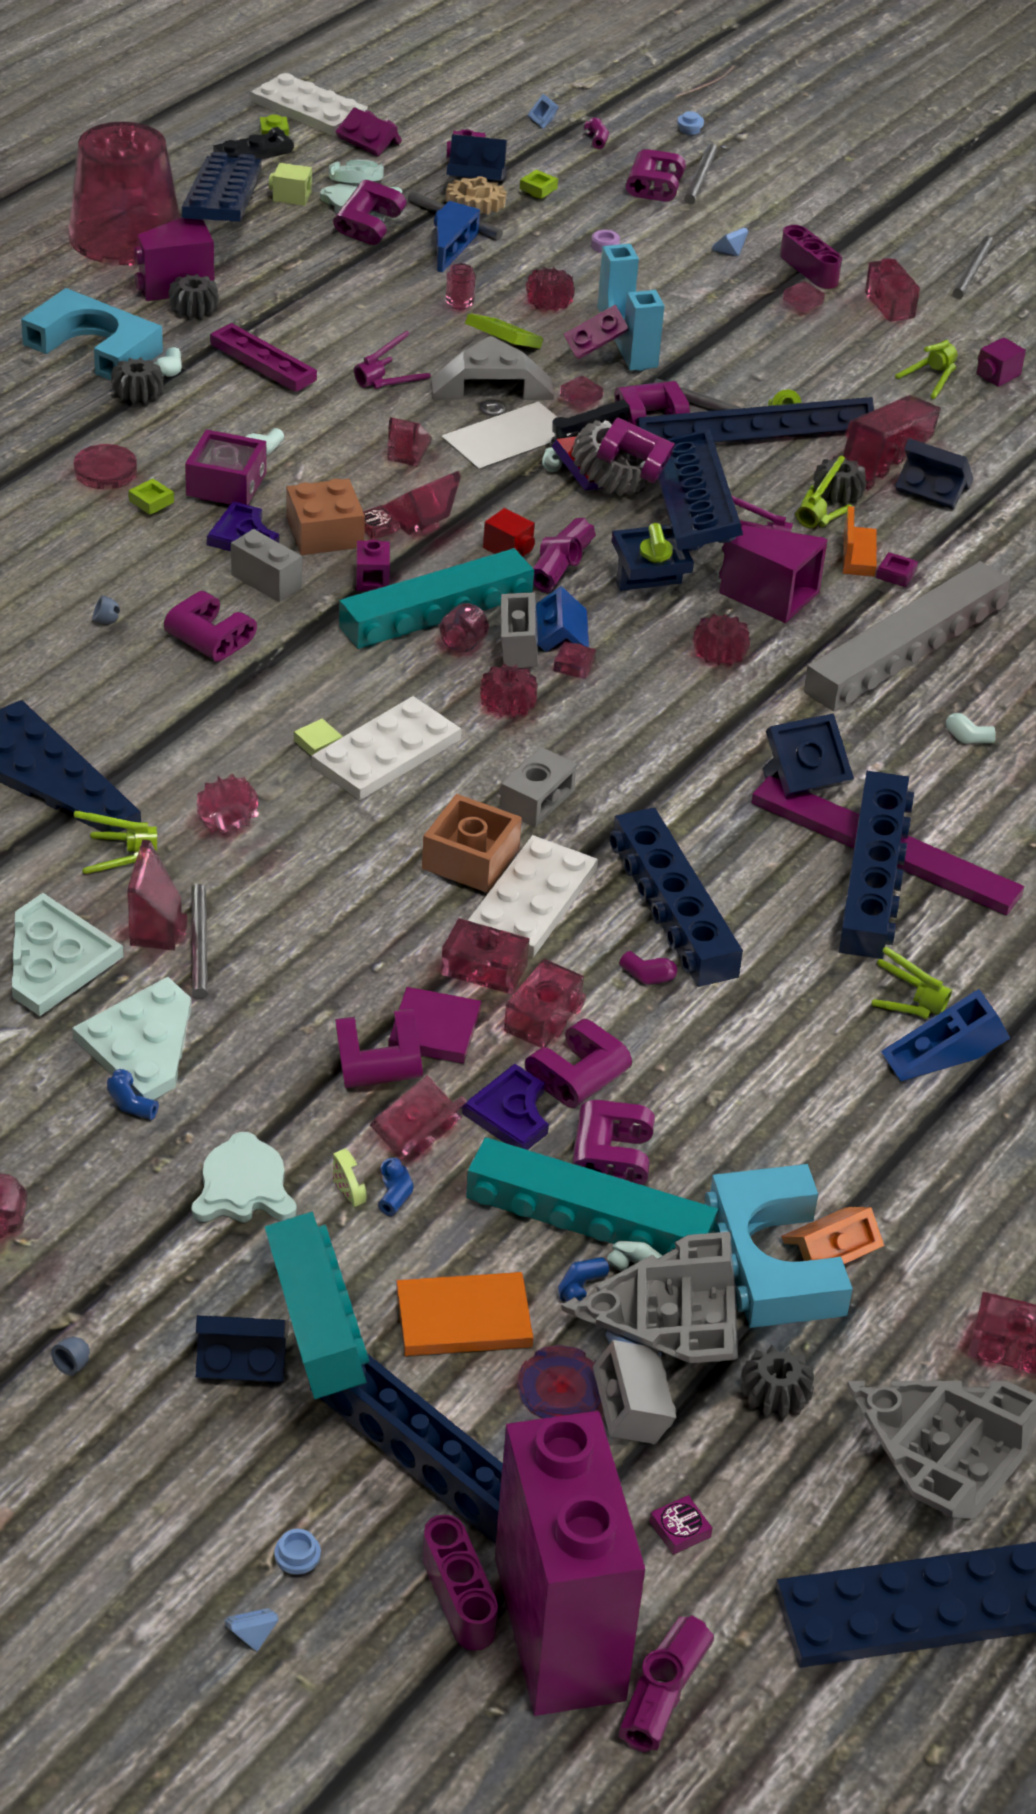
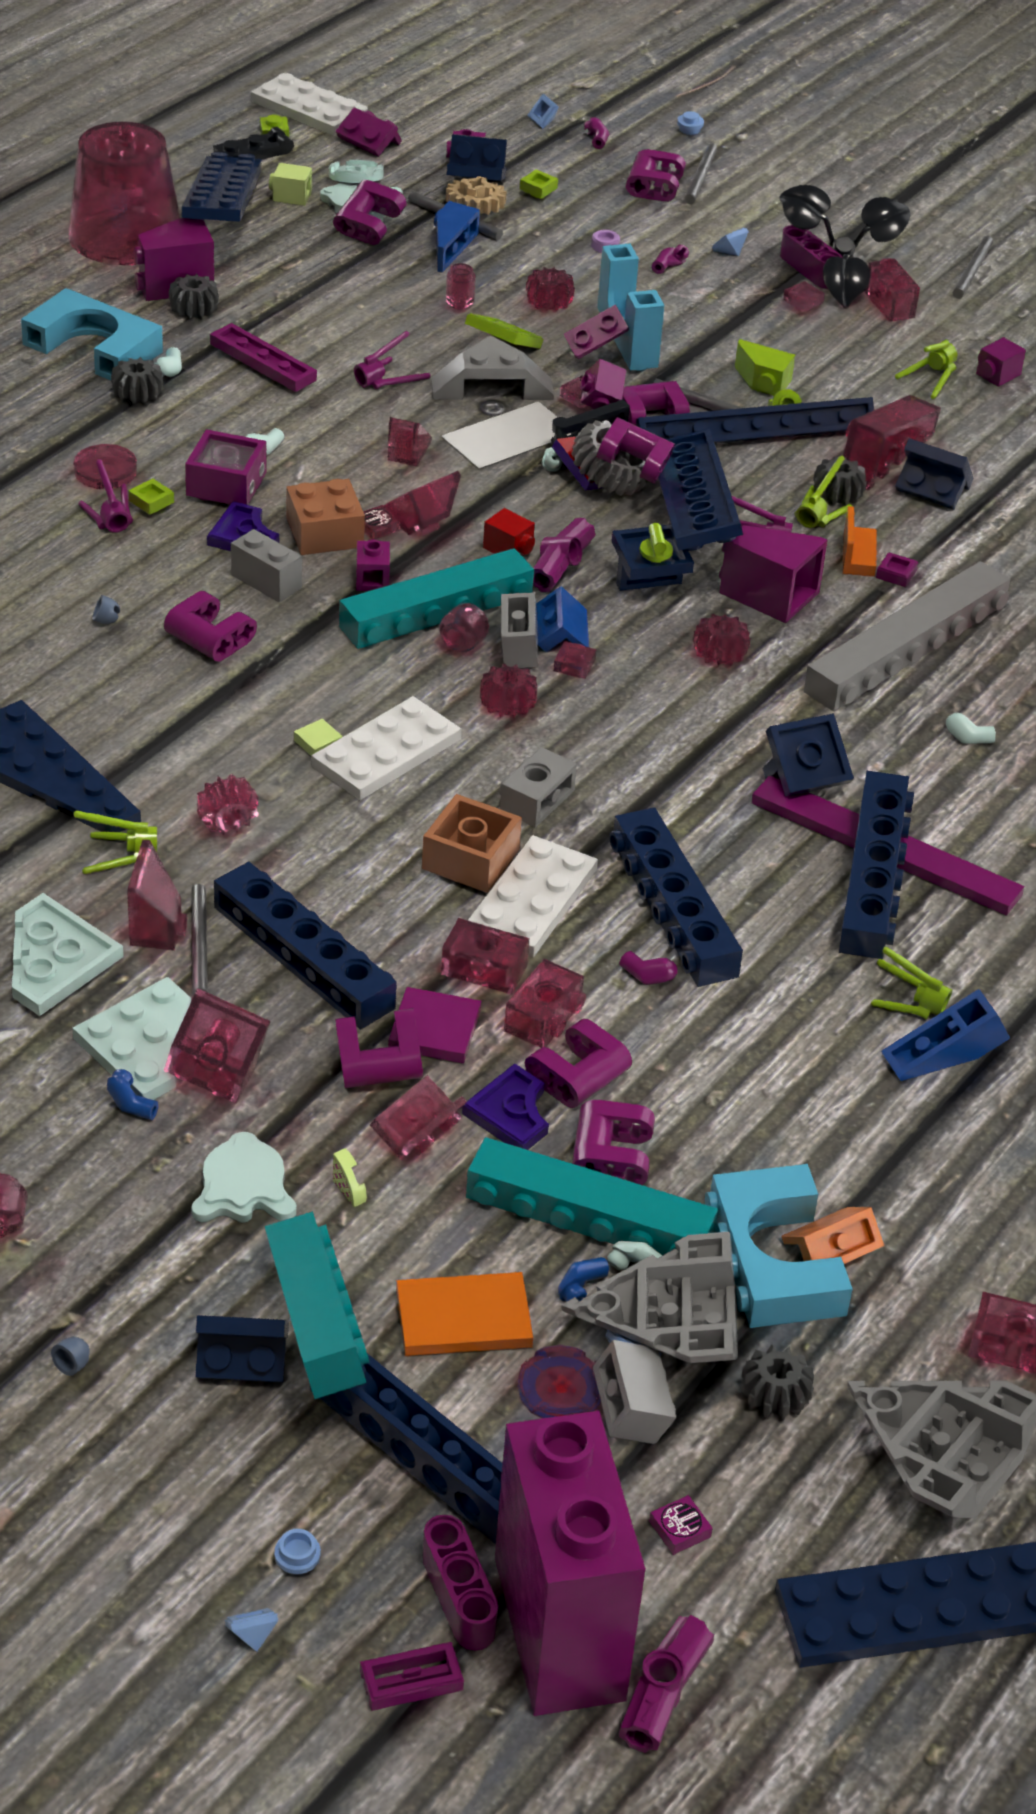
(113, 513): none -> magenta plant
(217, 1046): none -> clear pink slope
(305, 944): none -> dark blue brick
(398, 1186): blue arm -> none
(414, 1682): none -> magenta tile
(602, 384): none -> magenta brick
(670, 257): none -> magenta arm
(764, 367): none -> lime slope
(847, 275): none -> black plant

